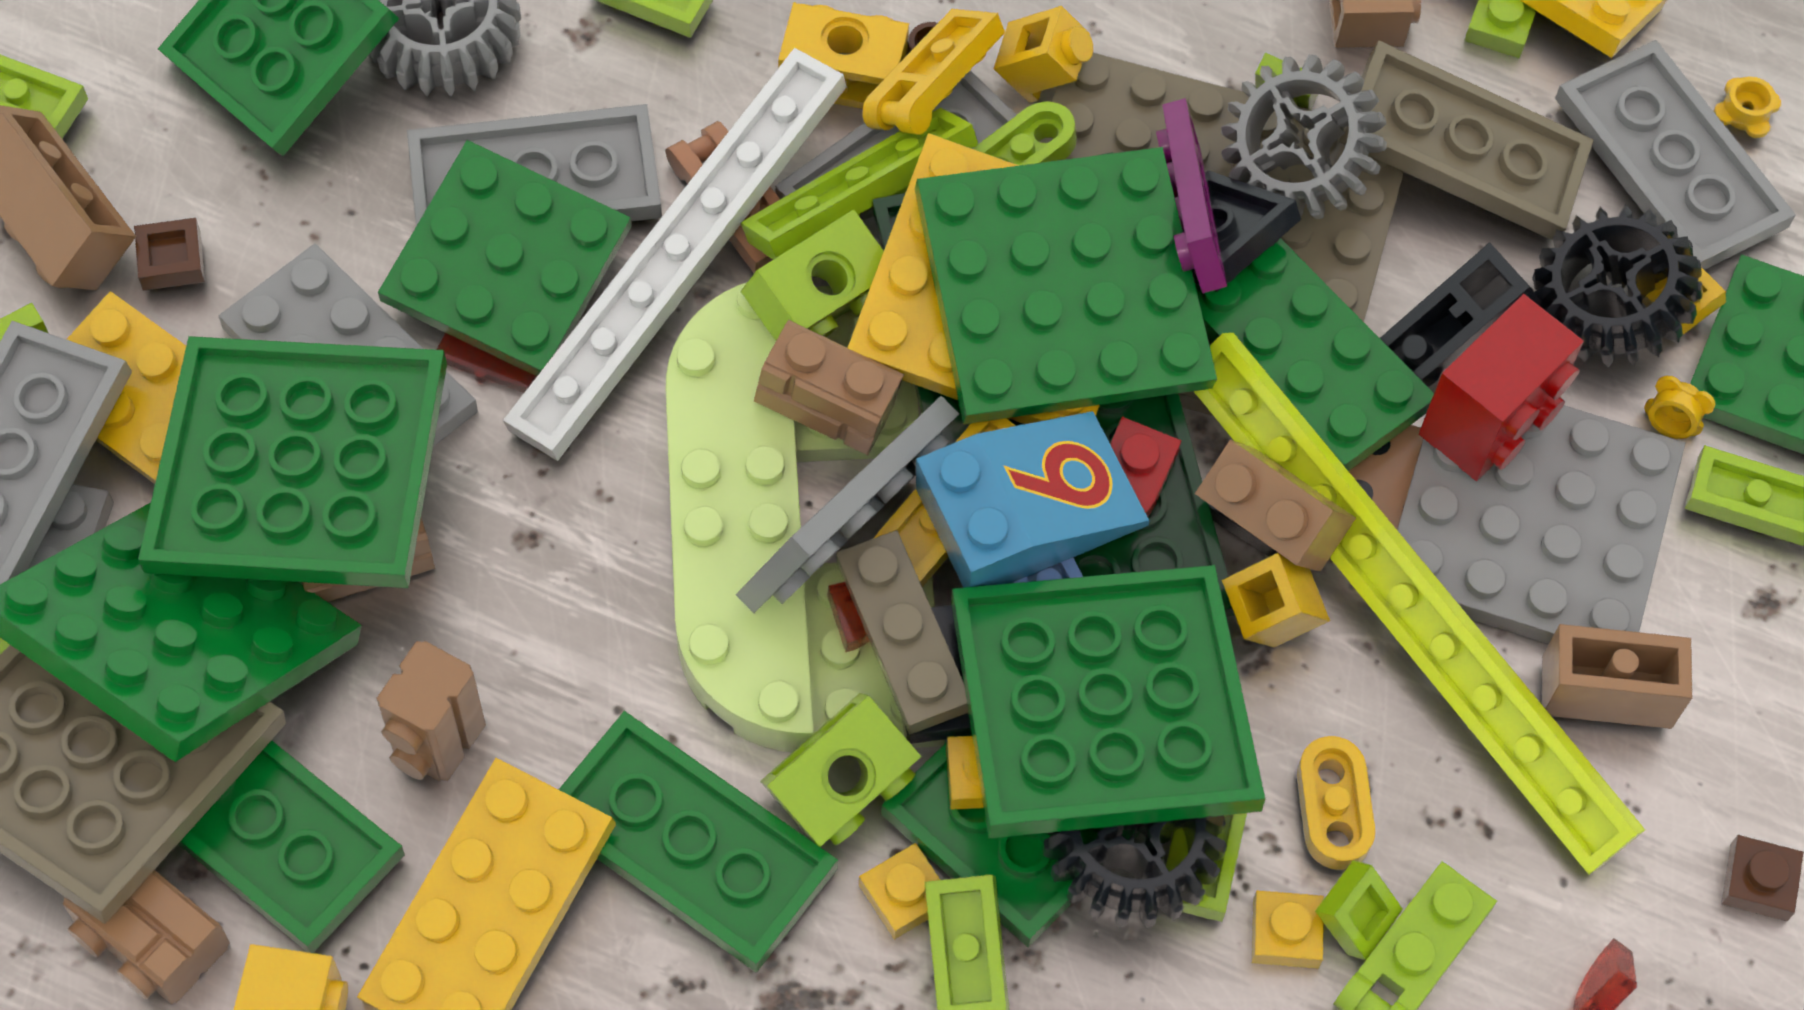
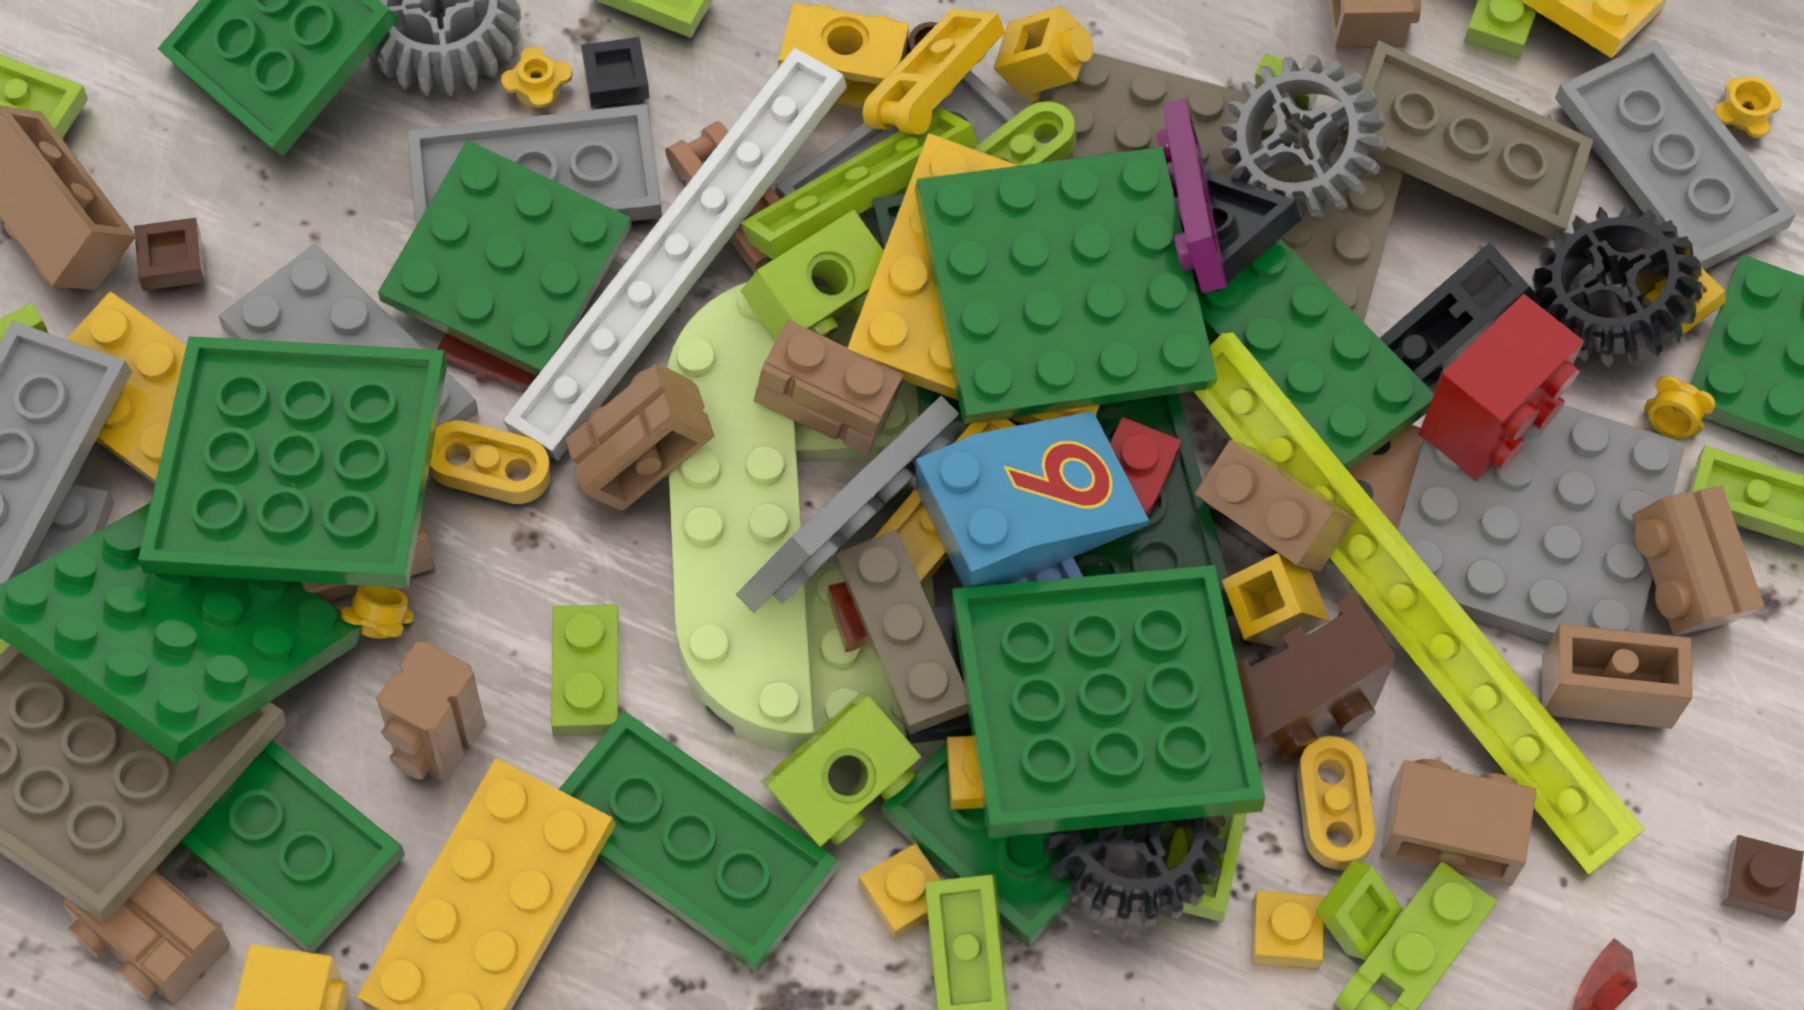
(378, 611): none -> yellow plate
(491, 461): none -> yellow plate
(540, 91): none -> yellow plate
(584, 669): none -> lime plate
(615, 71): none -> black plate
(639, 436): none -> medium nougat brick
(1316, 683): none -> reddish brown wedge
(1459, 819): none -> medium nougat brick
(1697, 560): none -> medium nougat brick

